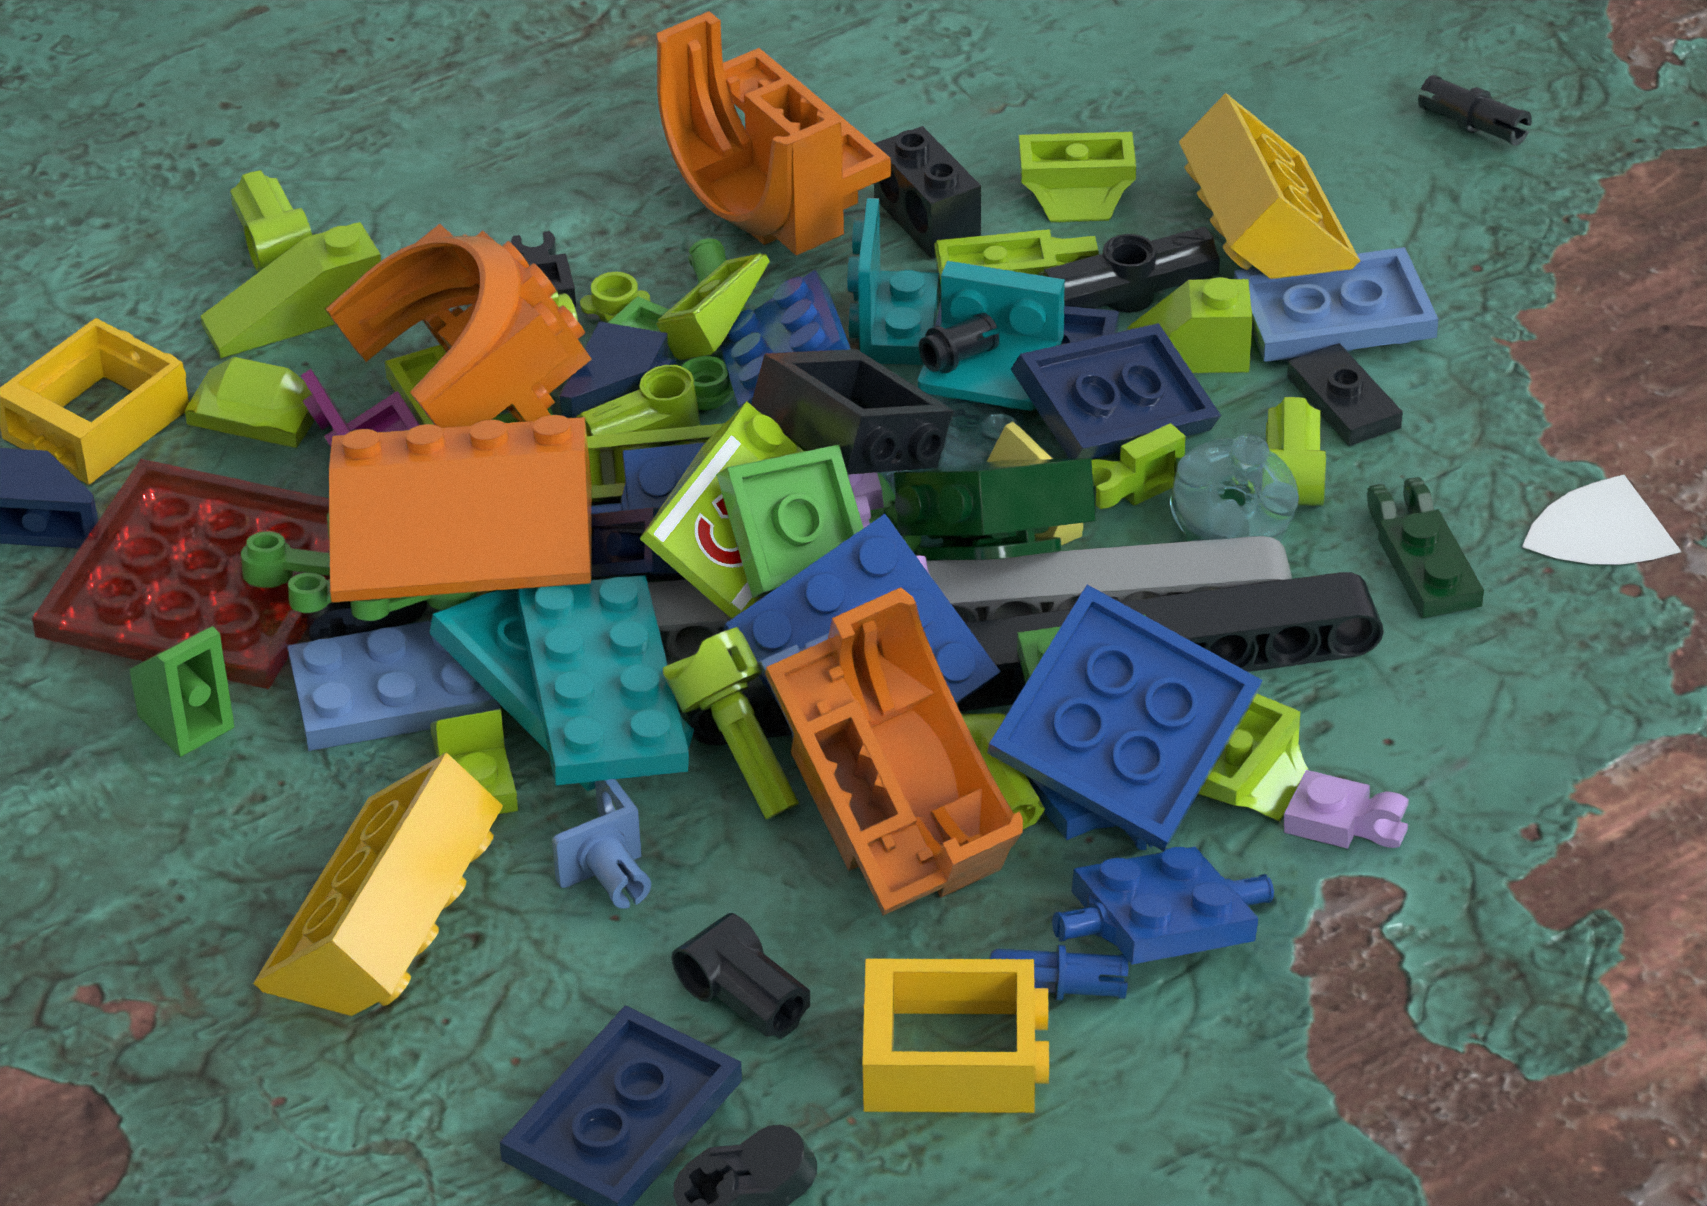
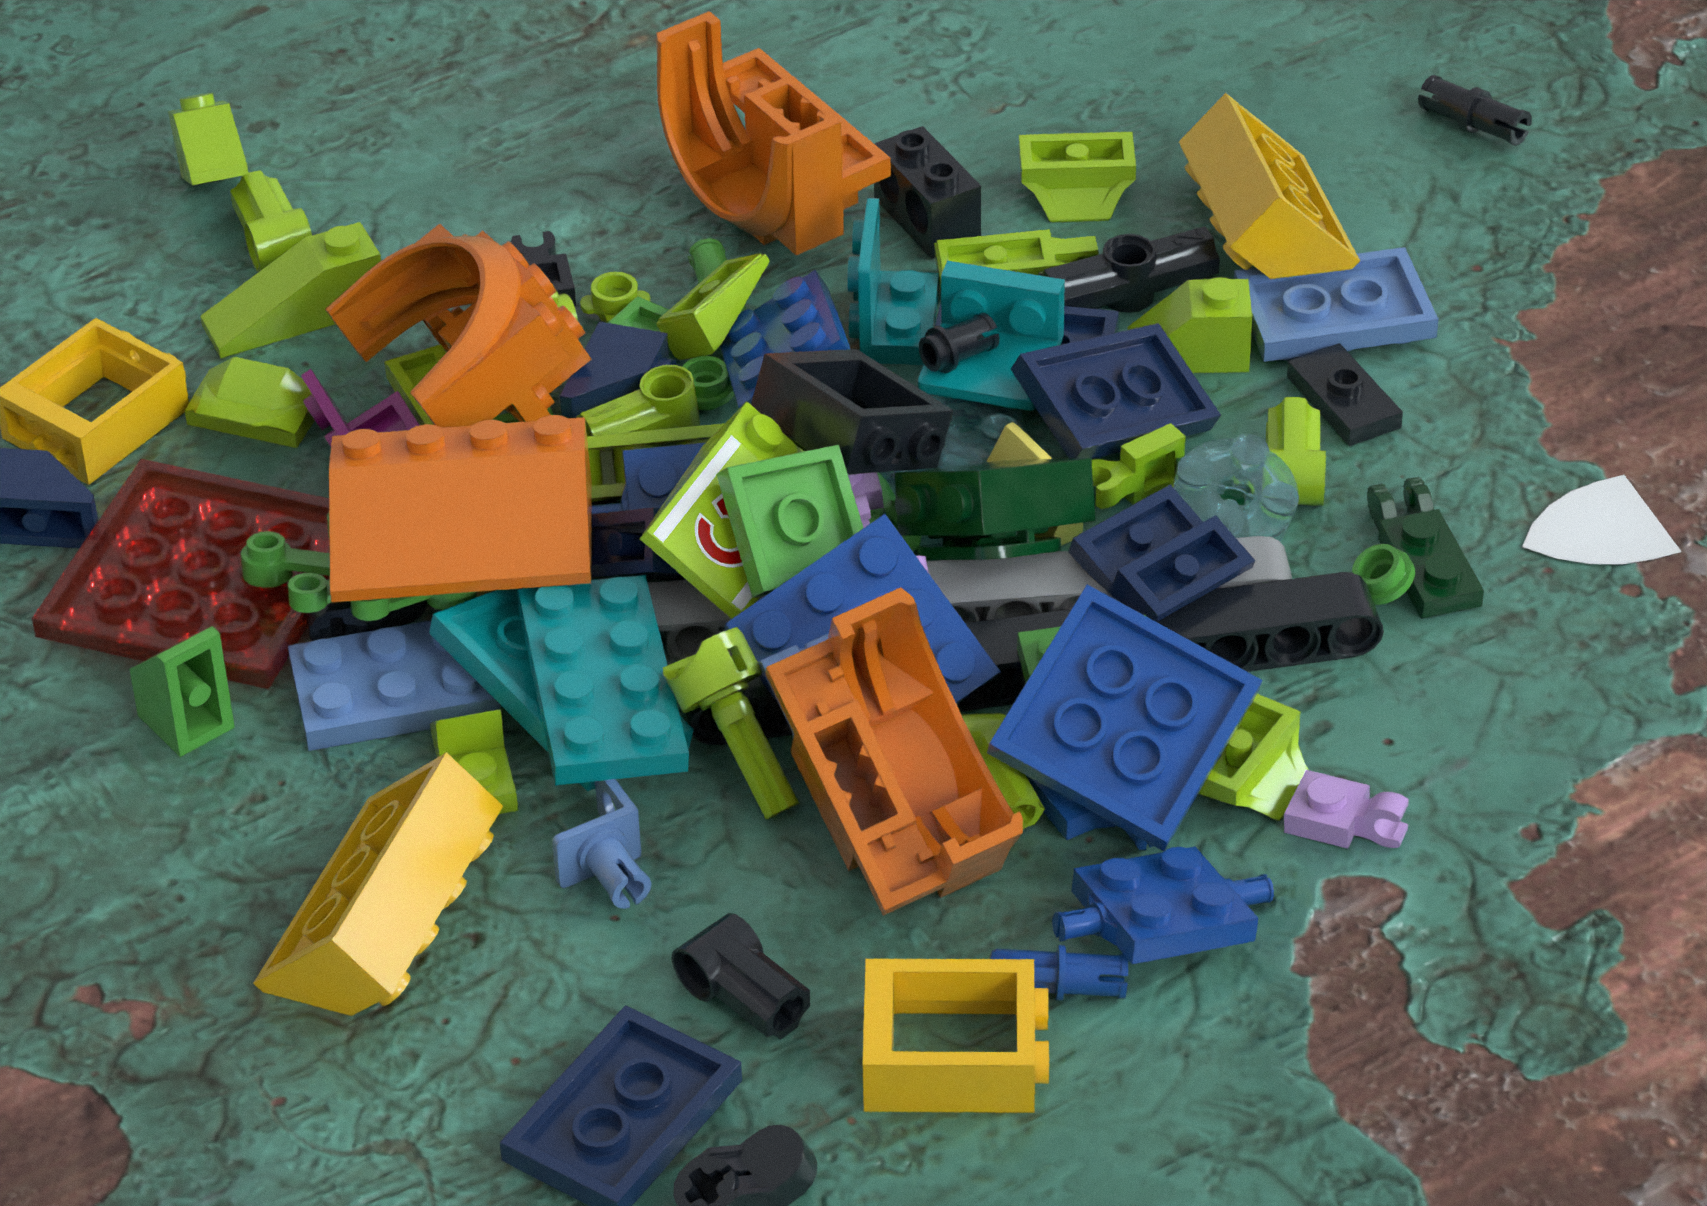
(206, 140): none -> lime slope
(1160, 554): none -> dark blue slope
(1385, 571): none -> bright green plate

